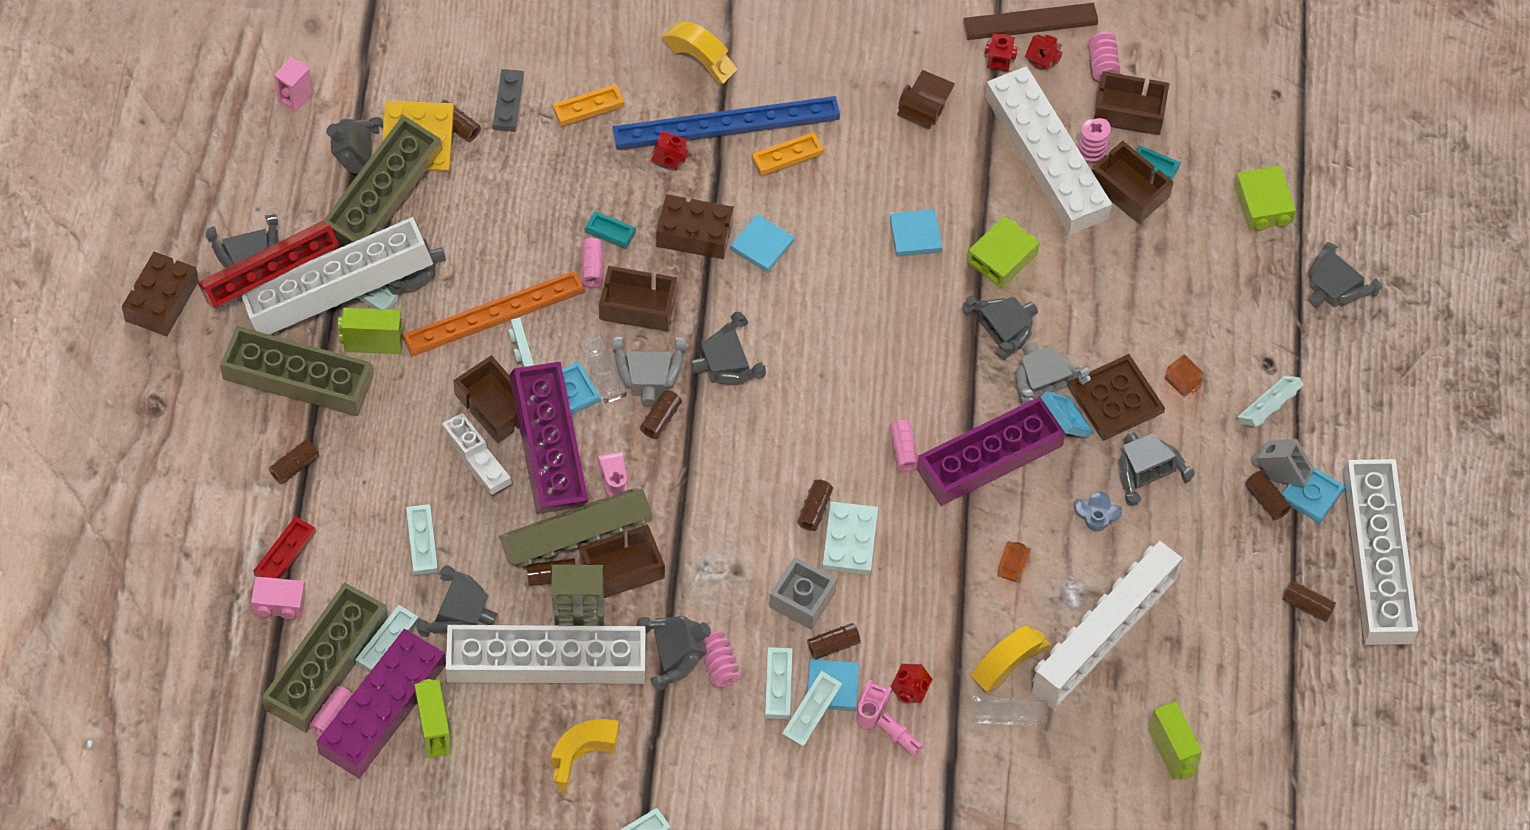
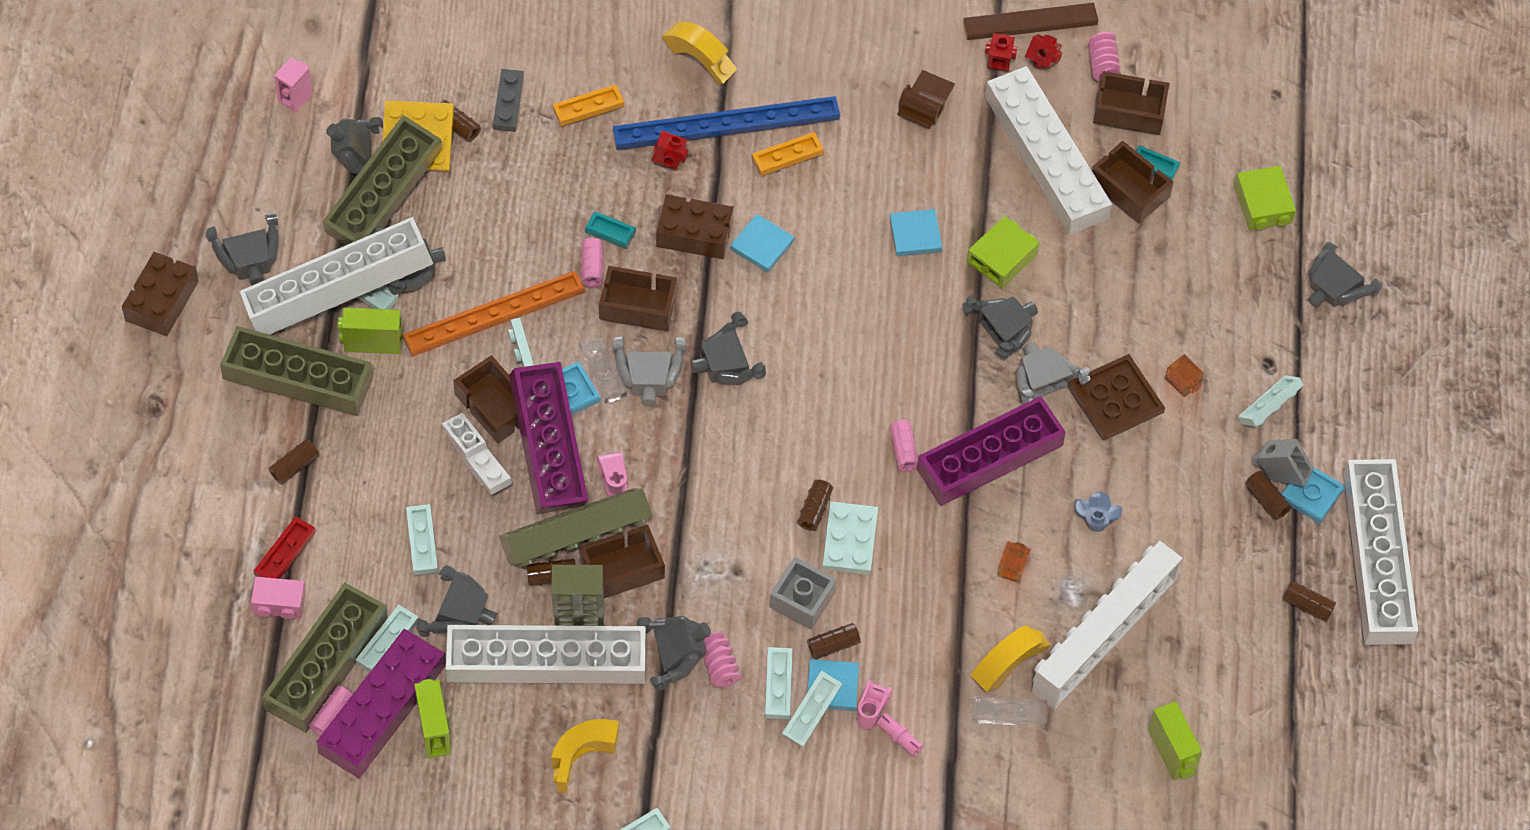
(268, 264): red brick -> none
(660, 414): reddish brown axle -> none
(911, 683): red brick -> none
(1067, 414): medium azure tile -> none
(1094, 139): bright pink piece -> none
(1146, 461): dark grey torso -> none

